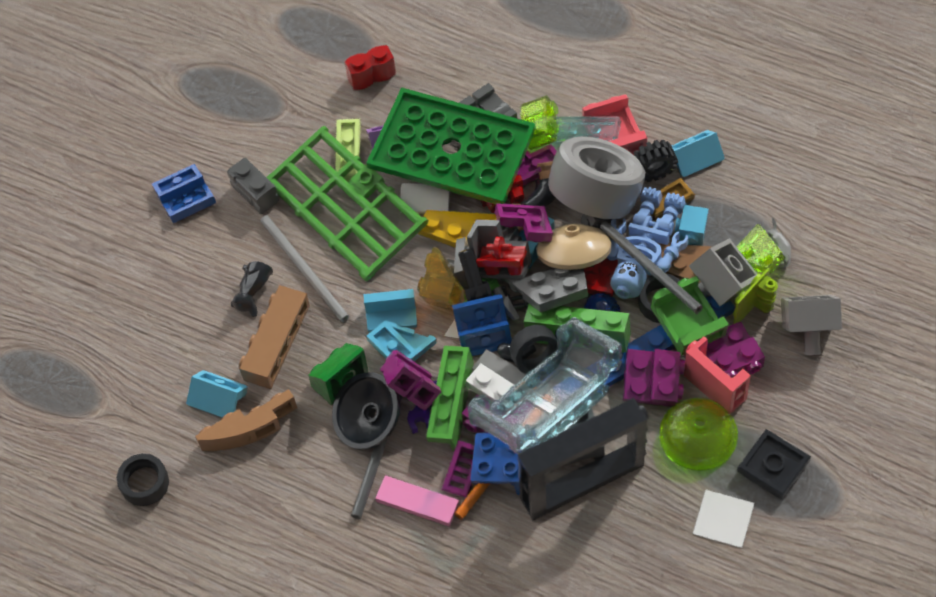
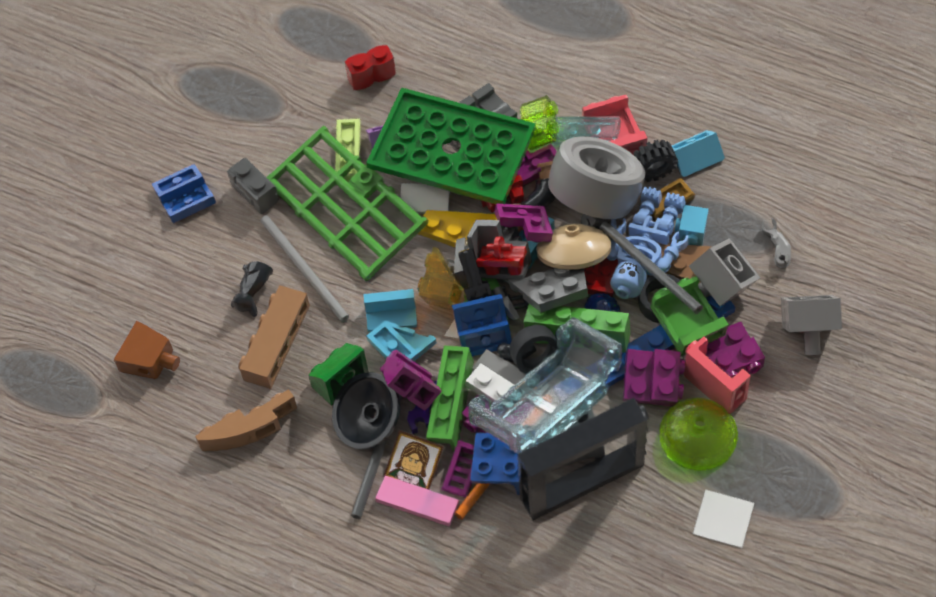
(138, 462): black tyre -> none
(145, 353): none -> dark orange torso
(214, 393): medium azure panel -> none
(413, 460): none -> sticker
(760, 250): clear neon green wing -> none
(760, 294): lime hinge -> none
(773, 464): black plate -> none

